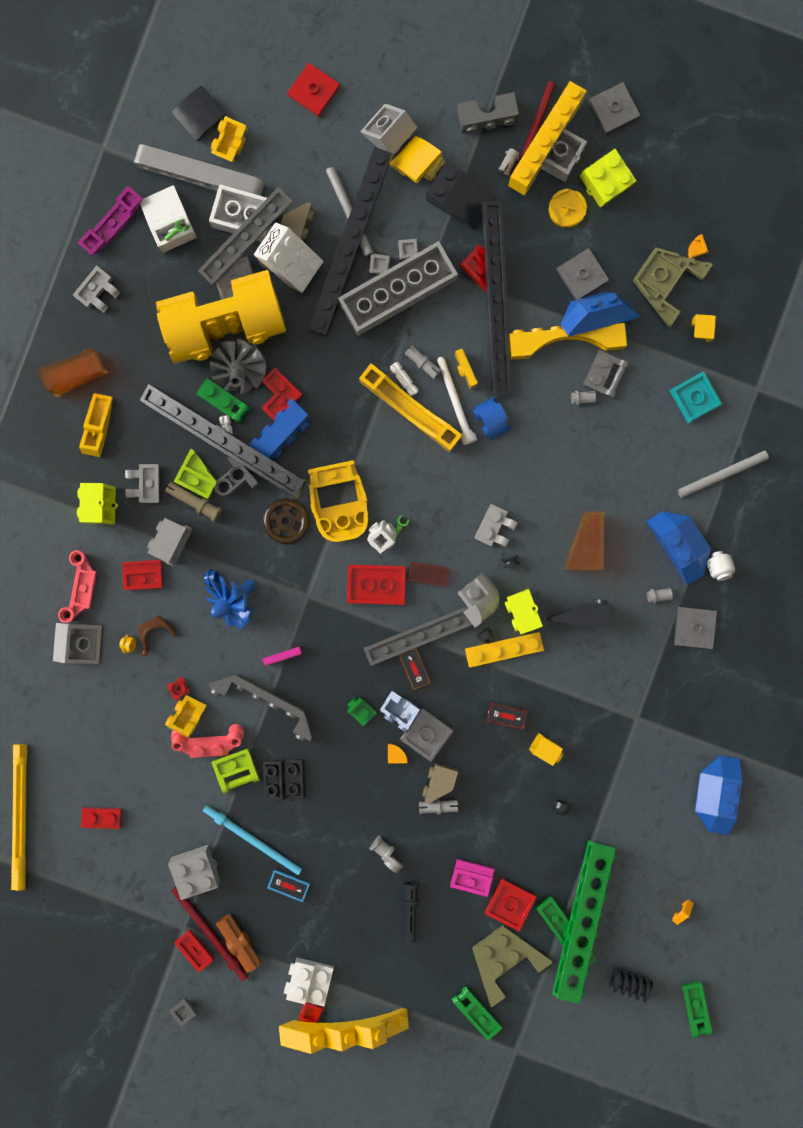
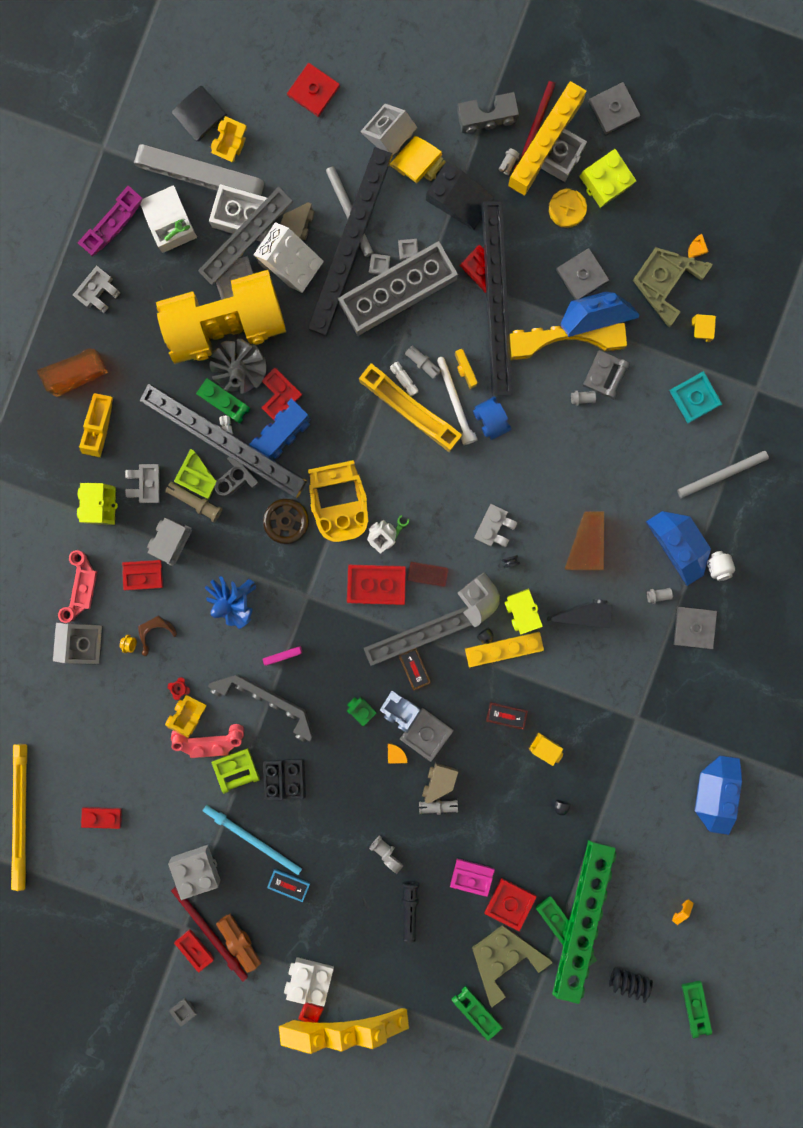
(211, 575): blue plate -> none

